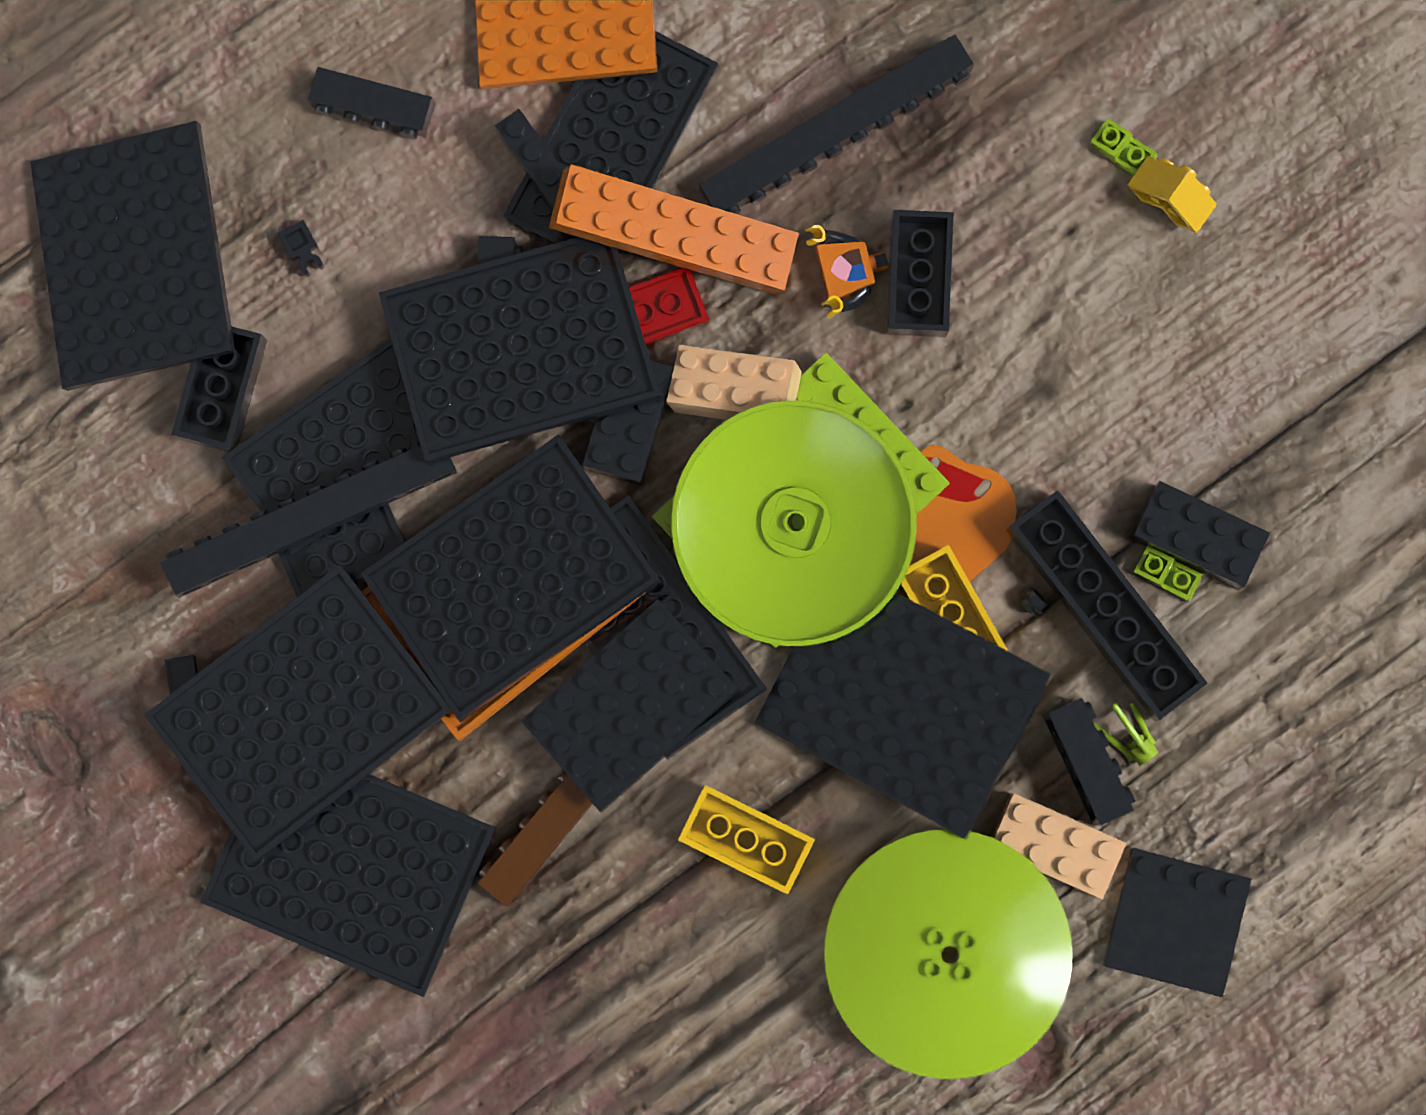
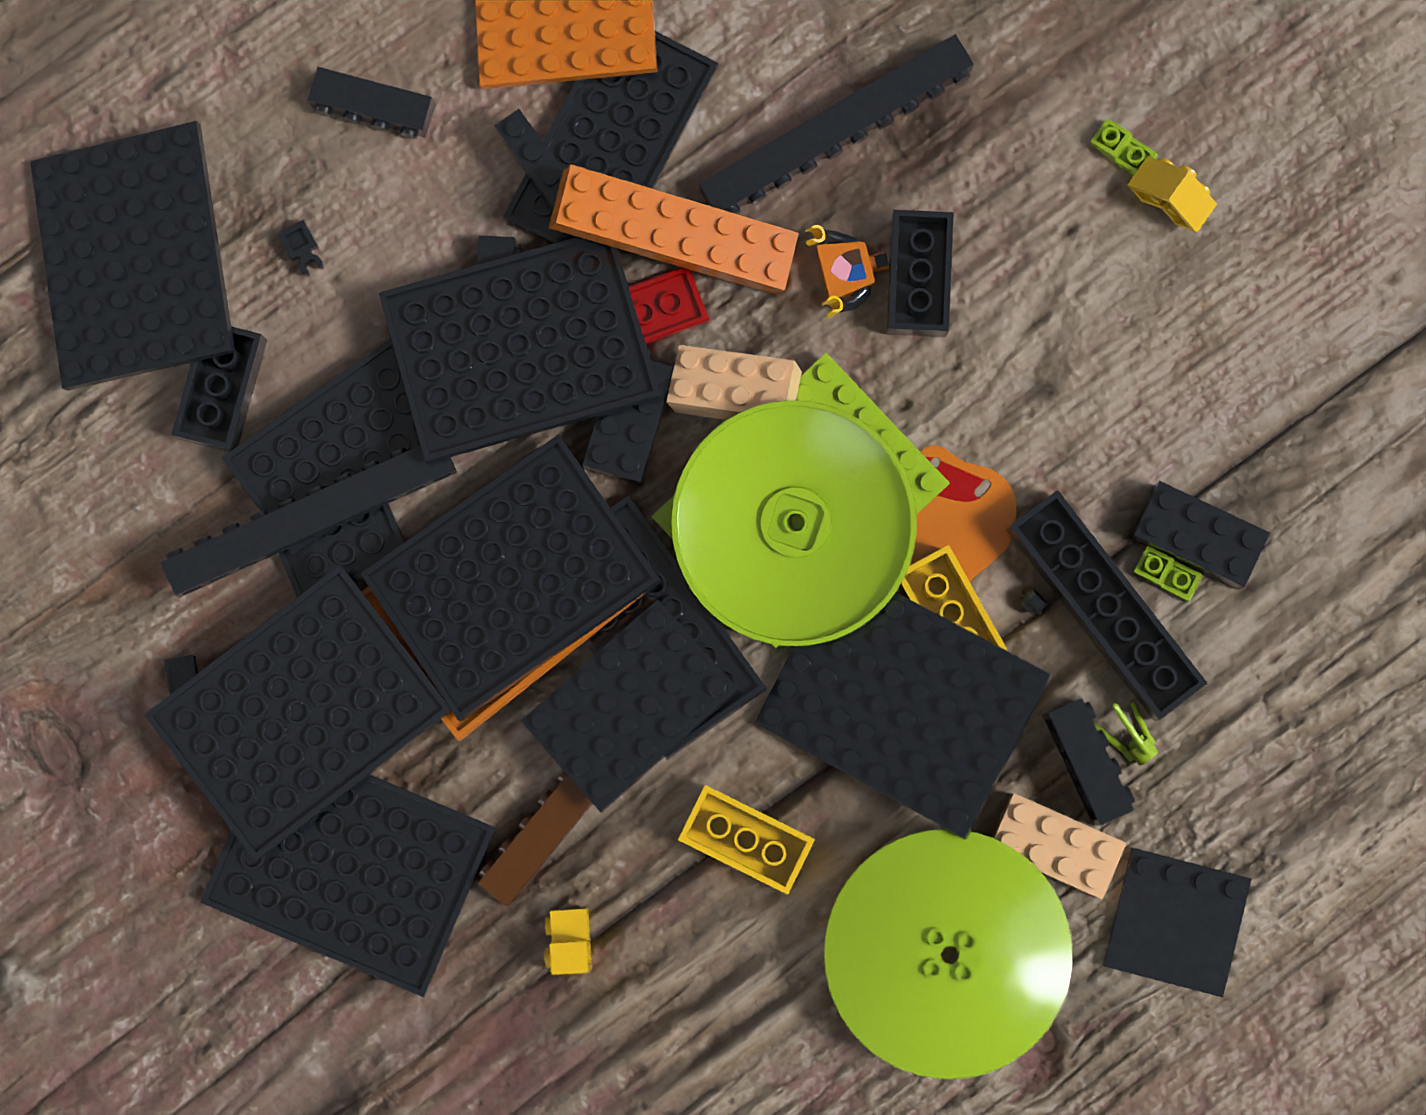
(570, 941): none -> yellow brick

